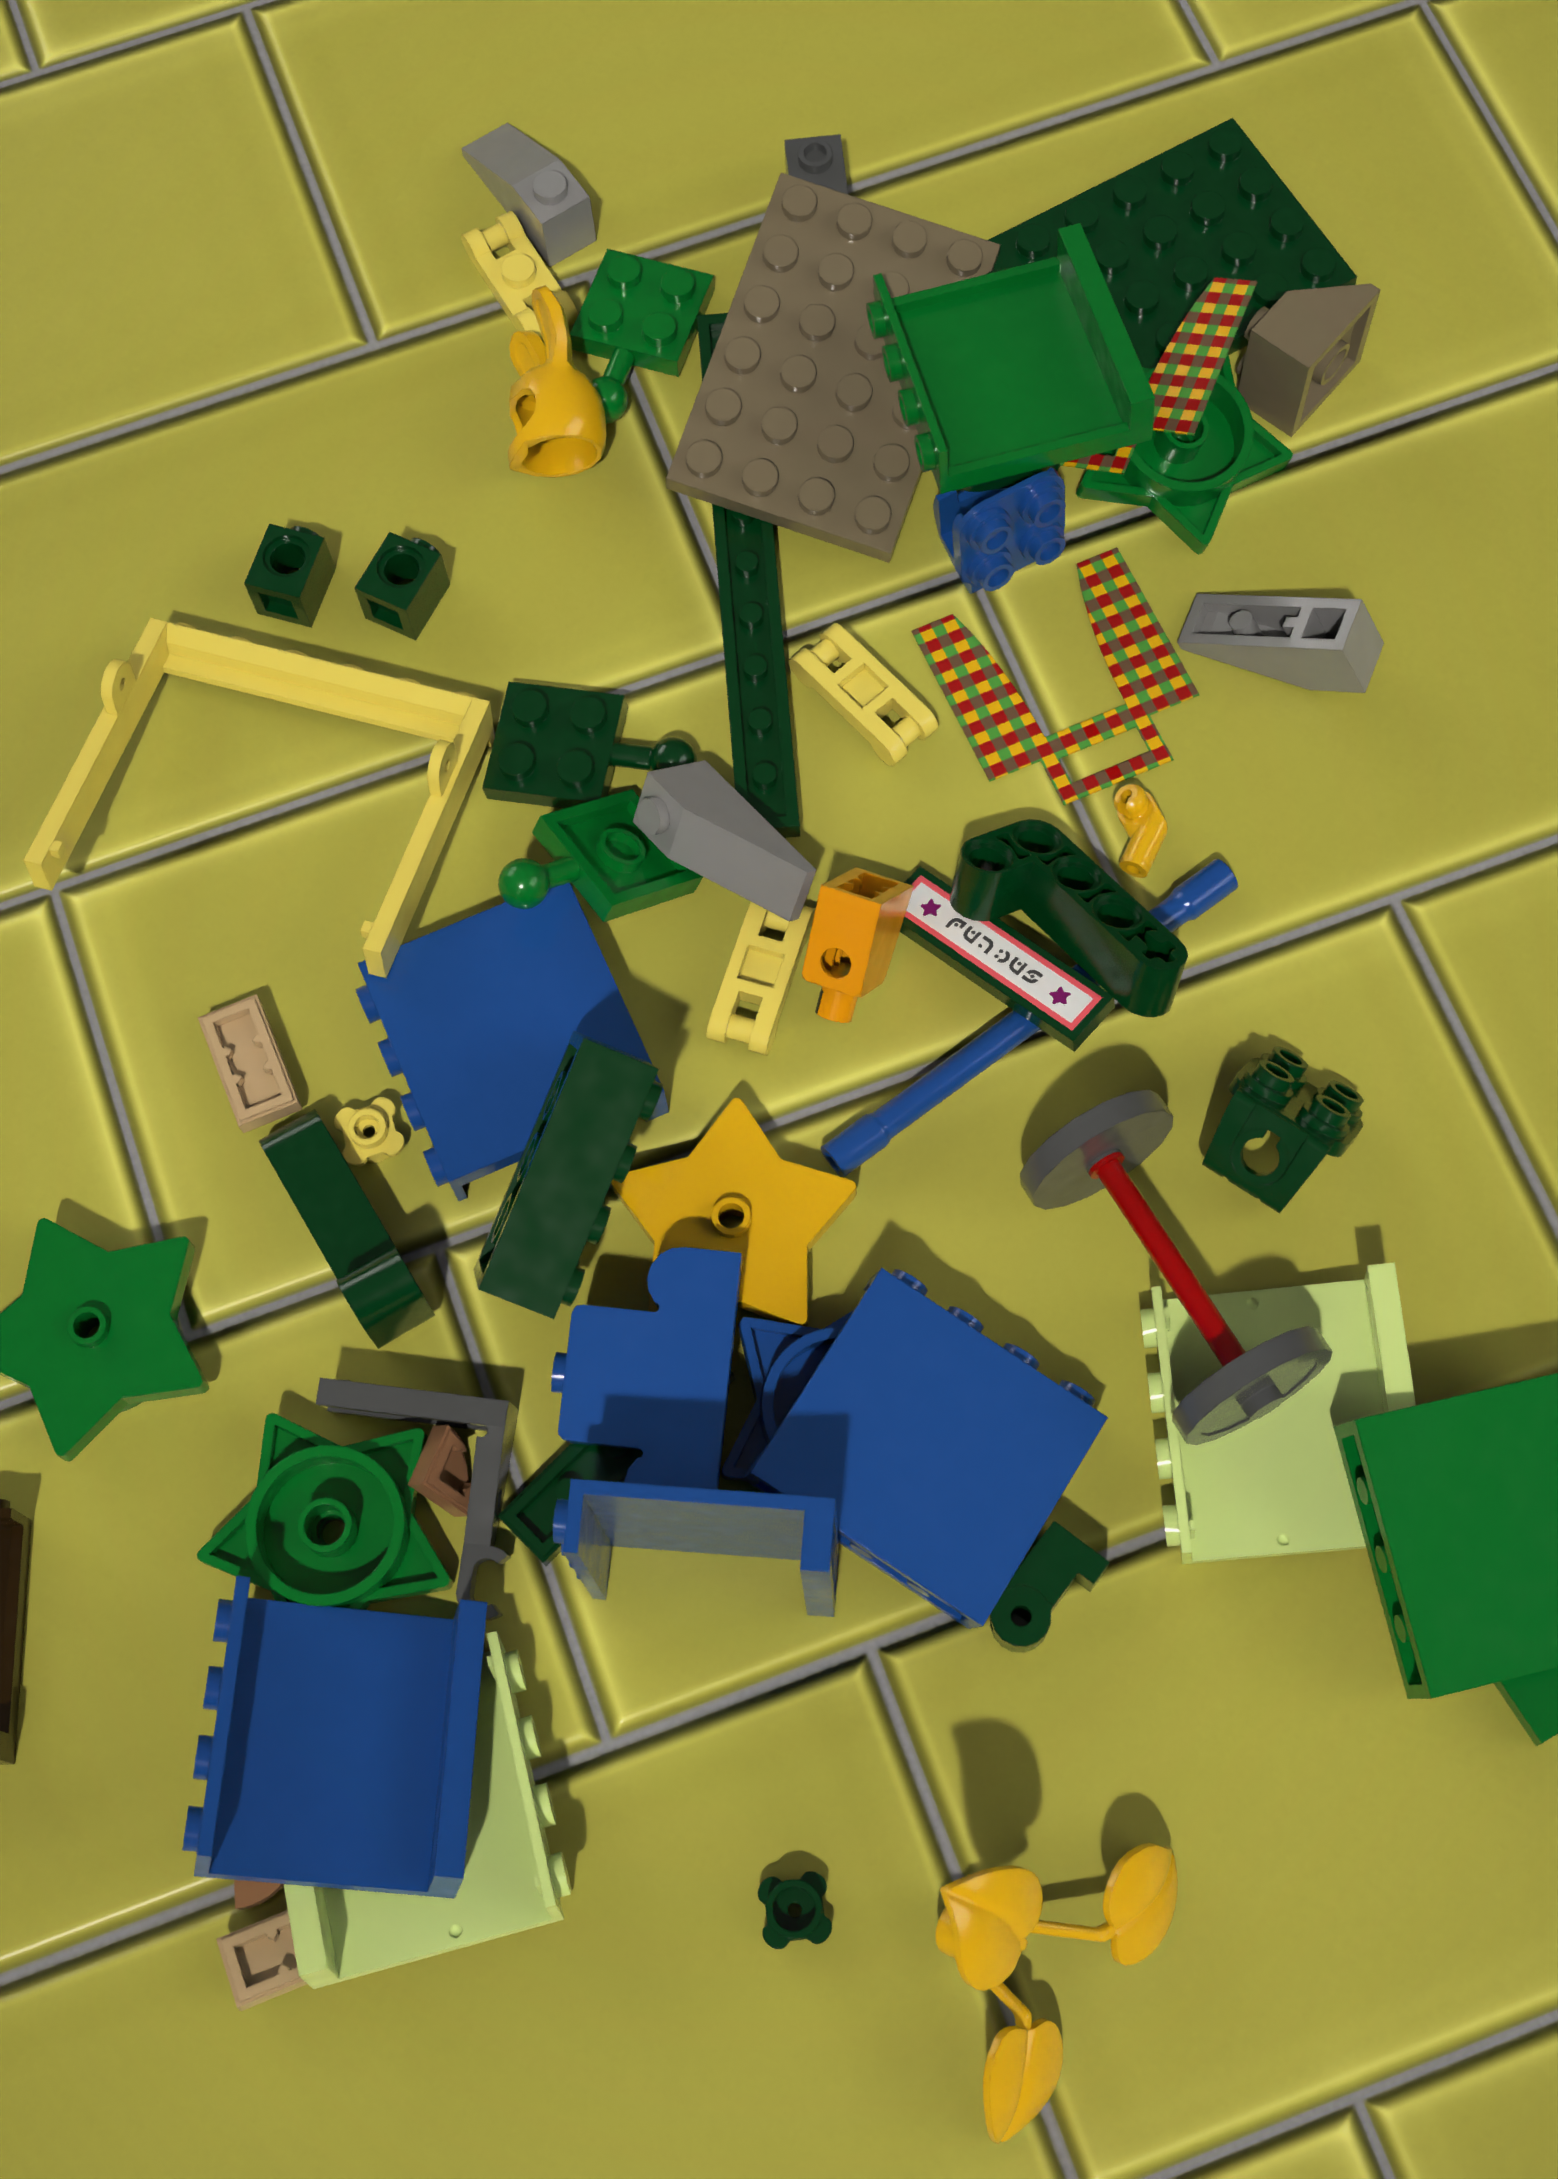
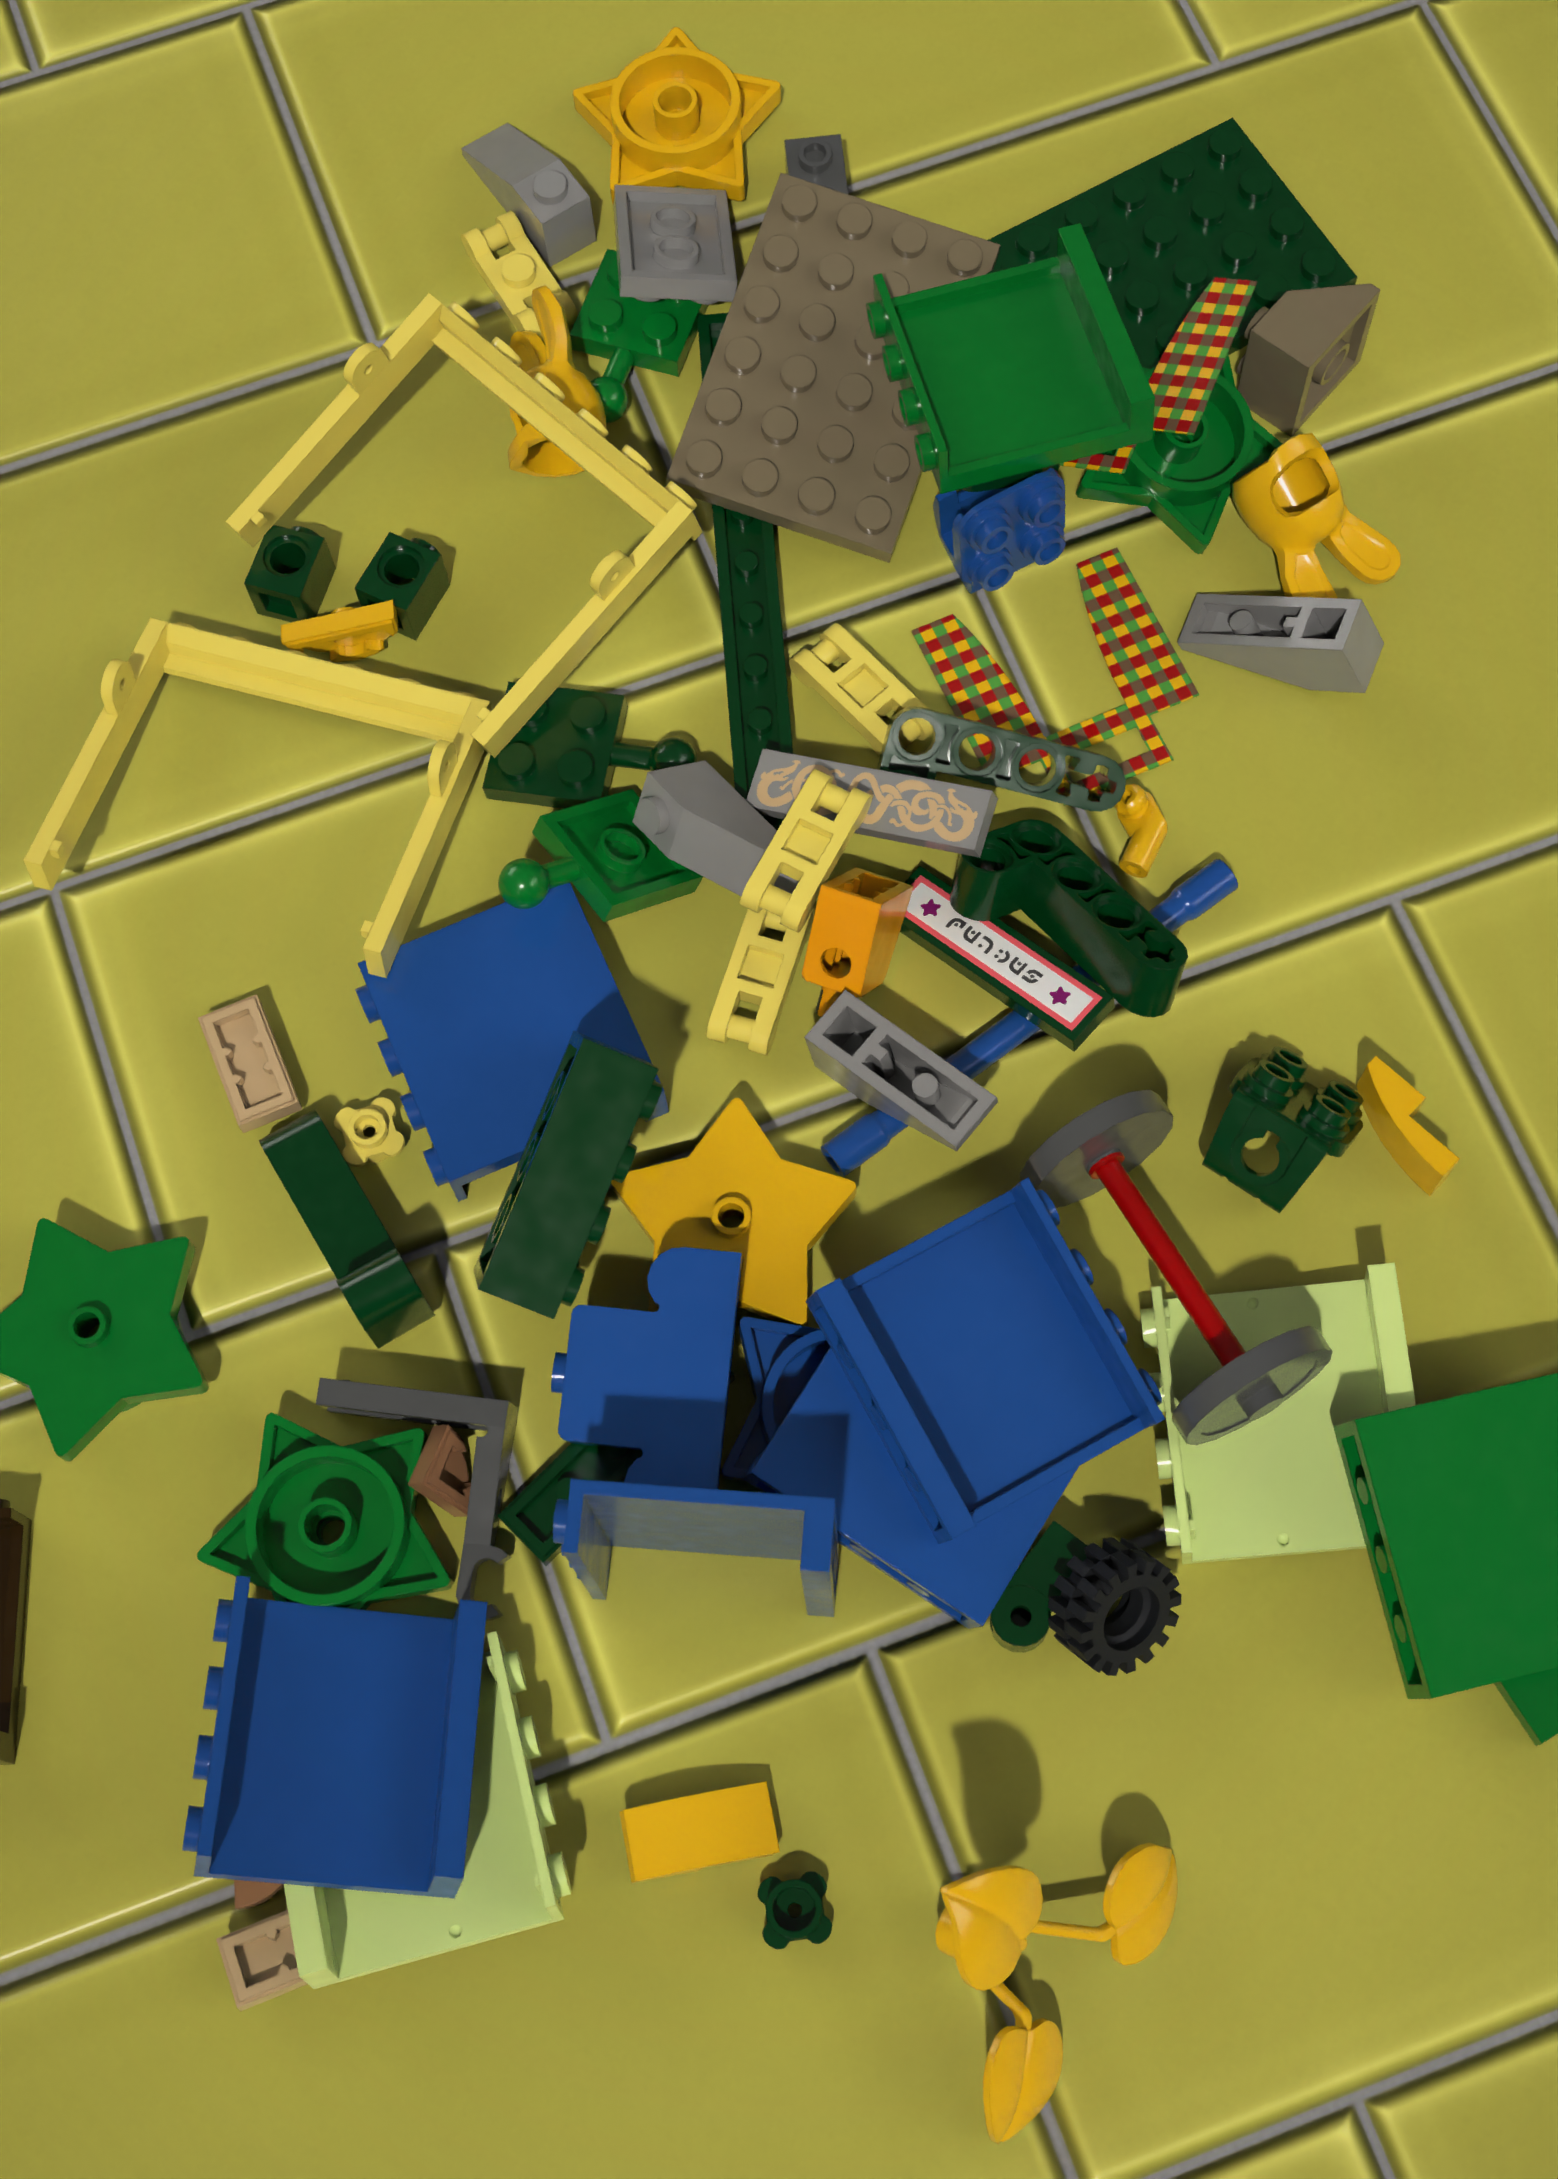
(345, 632): none -> yellow plate
(615, 581): none -> light yellow piece
(674, 244): none -> light grey plate
(678, 118): none -> yellow plate
(699, 1832): none -> yellow slope
(805, 849): none -> light yellow plate
(896, 1072): none -> light grey slope
(902, 805): none -> light grey tile
(986, 1359): none -> blue panel
(1003, 764): none -> dark green beam
(1094, 1588): none -> black tyre
(1300, 502): none -> yellow piece
(1391, 1111): none -> yellow slope

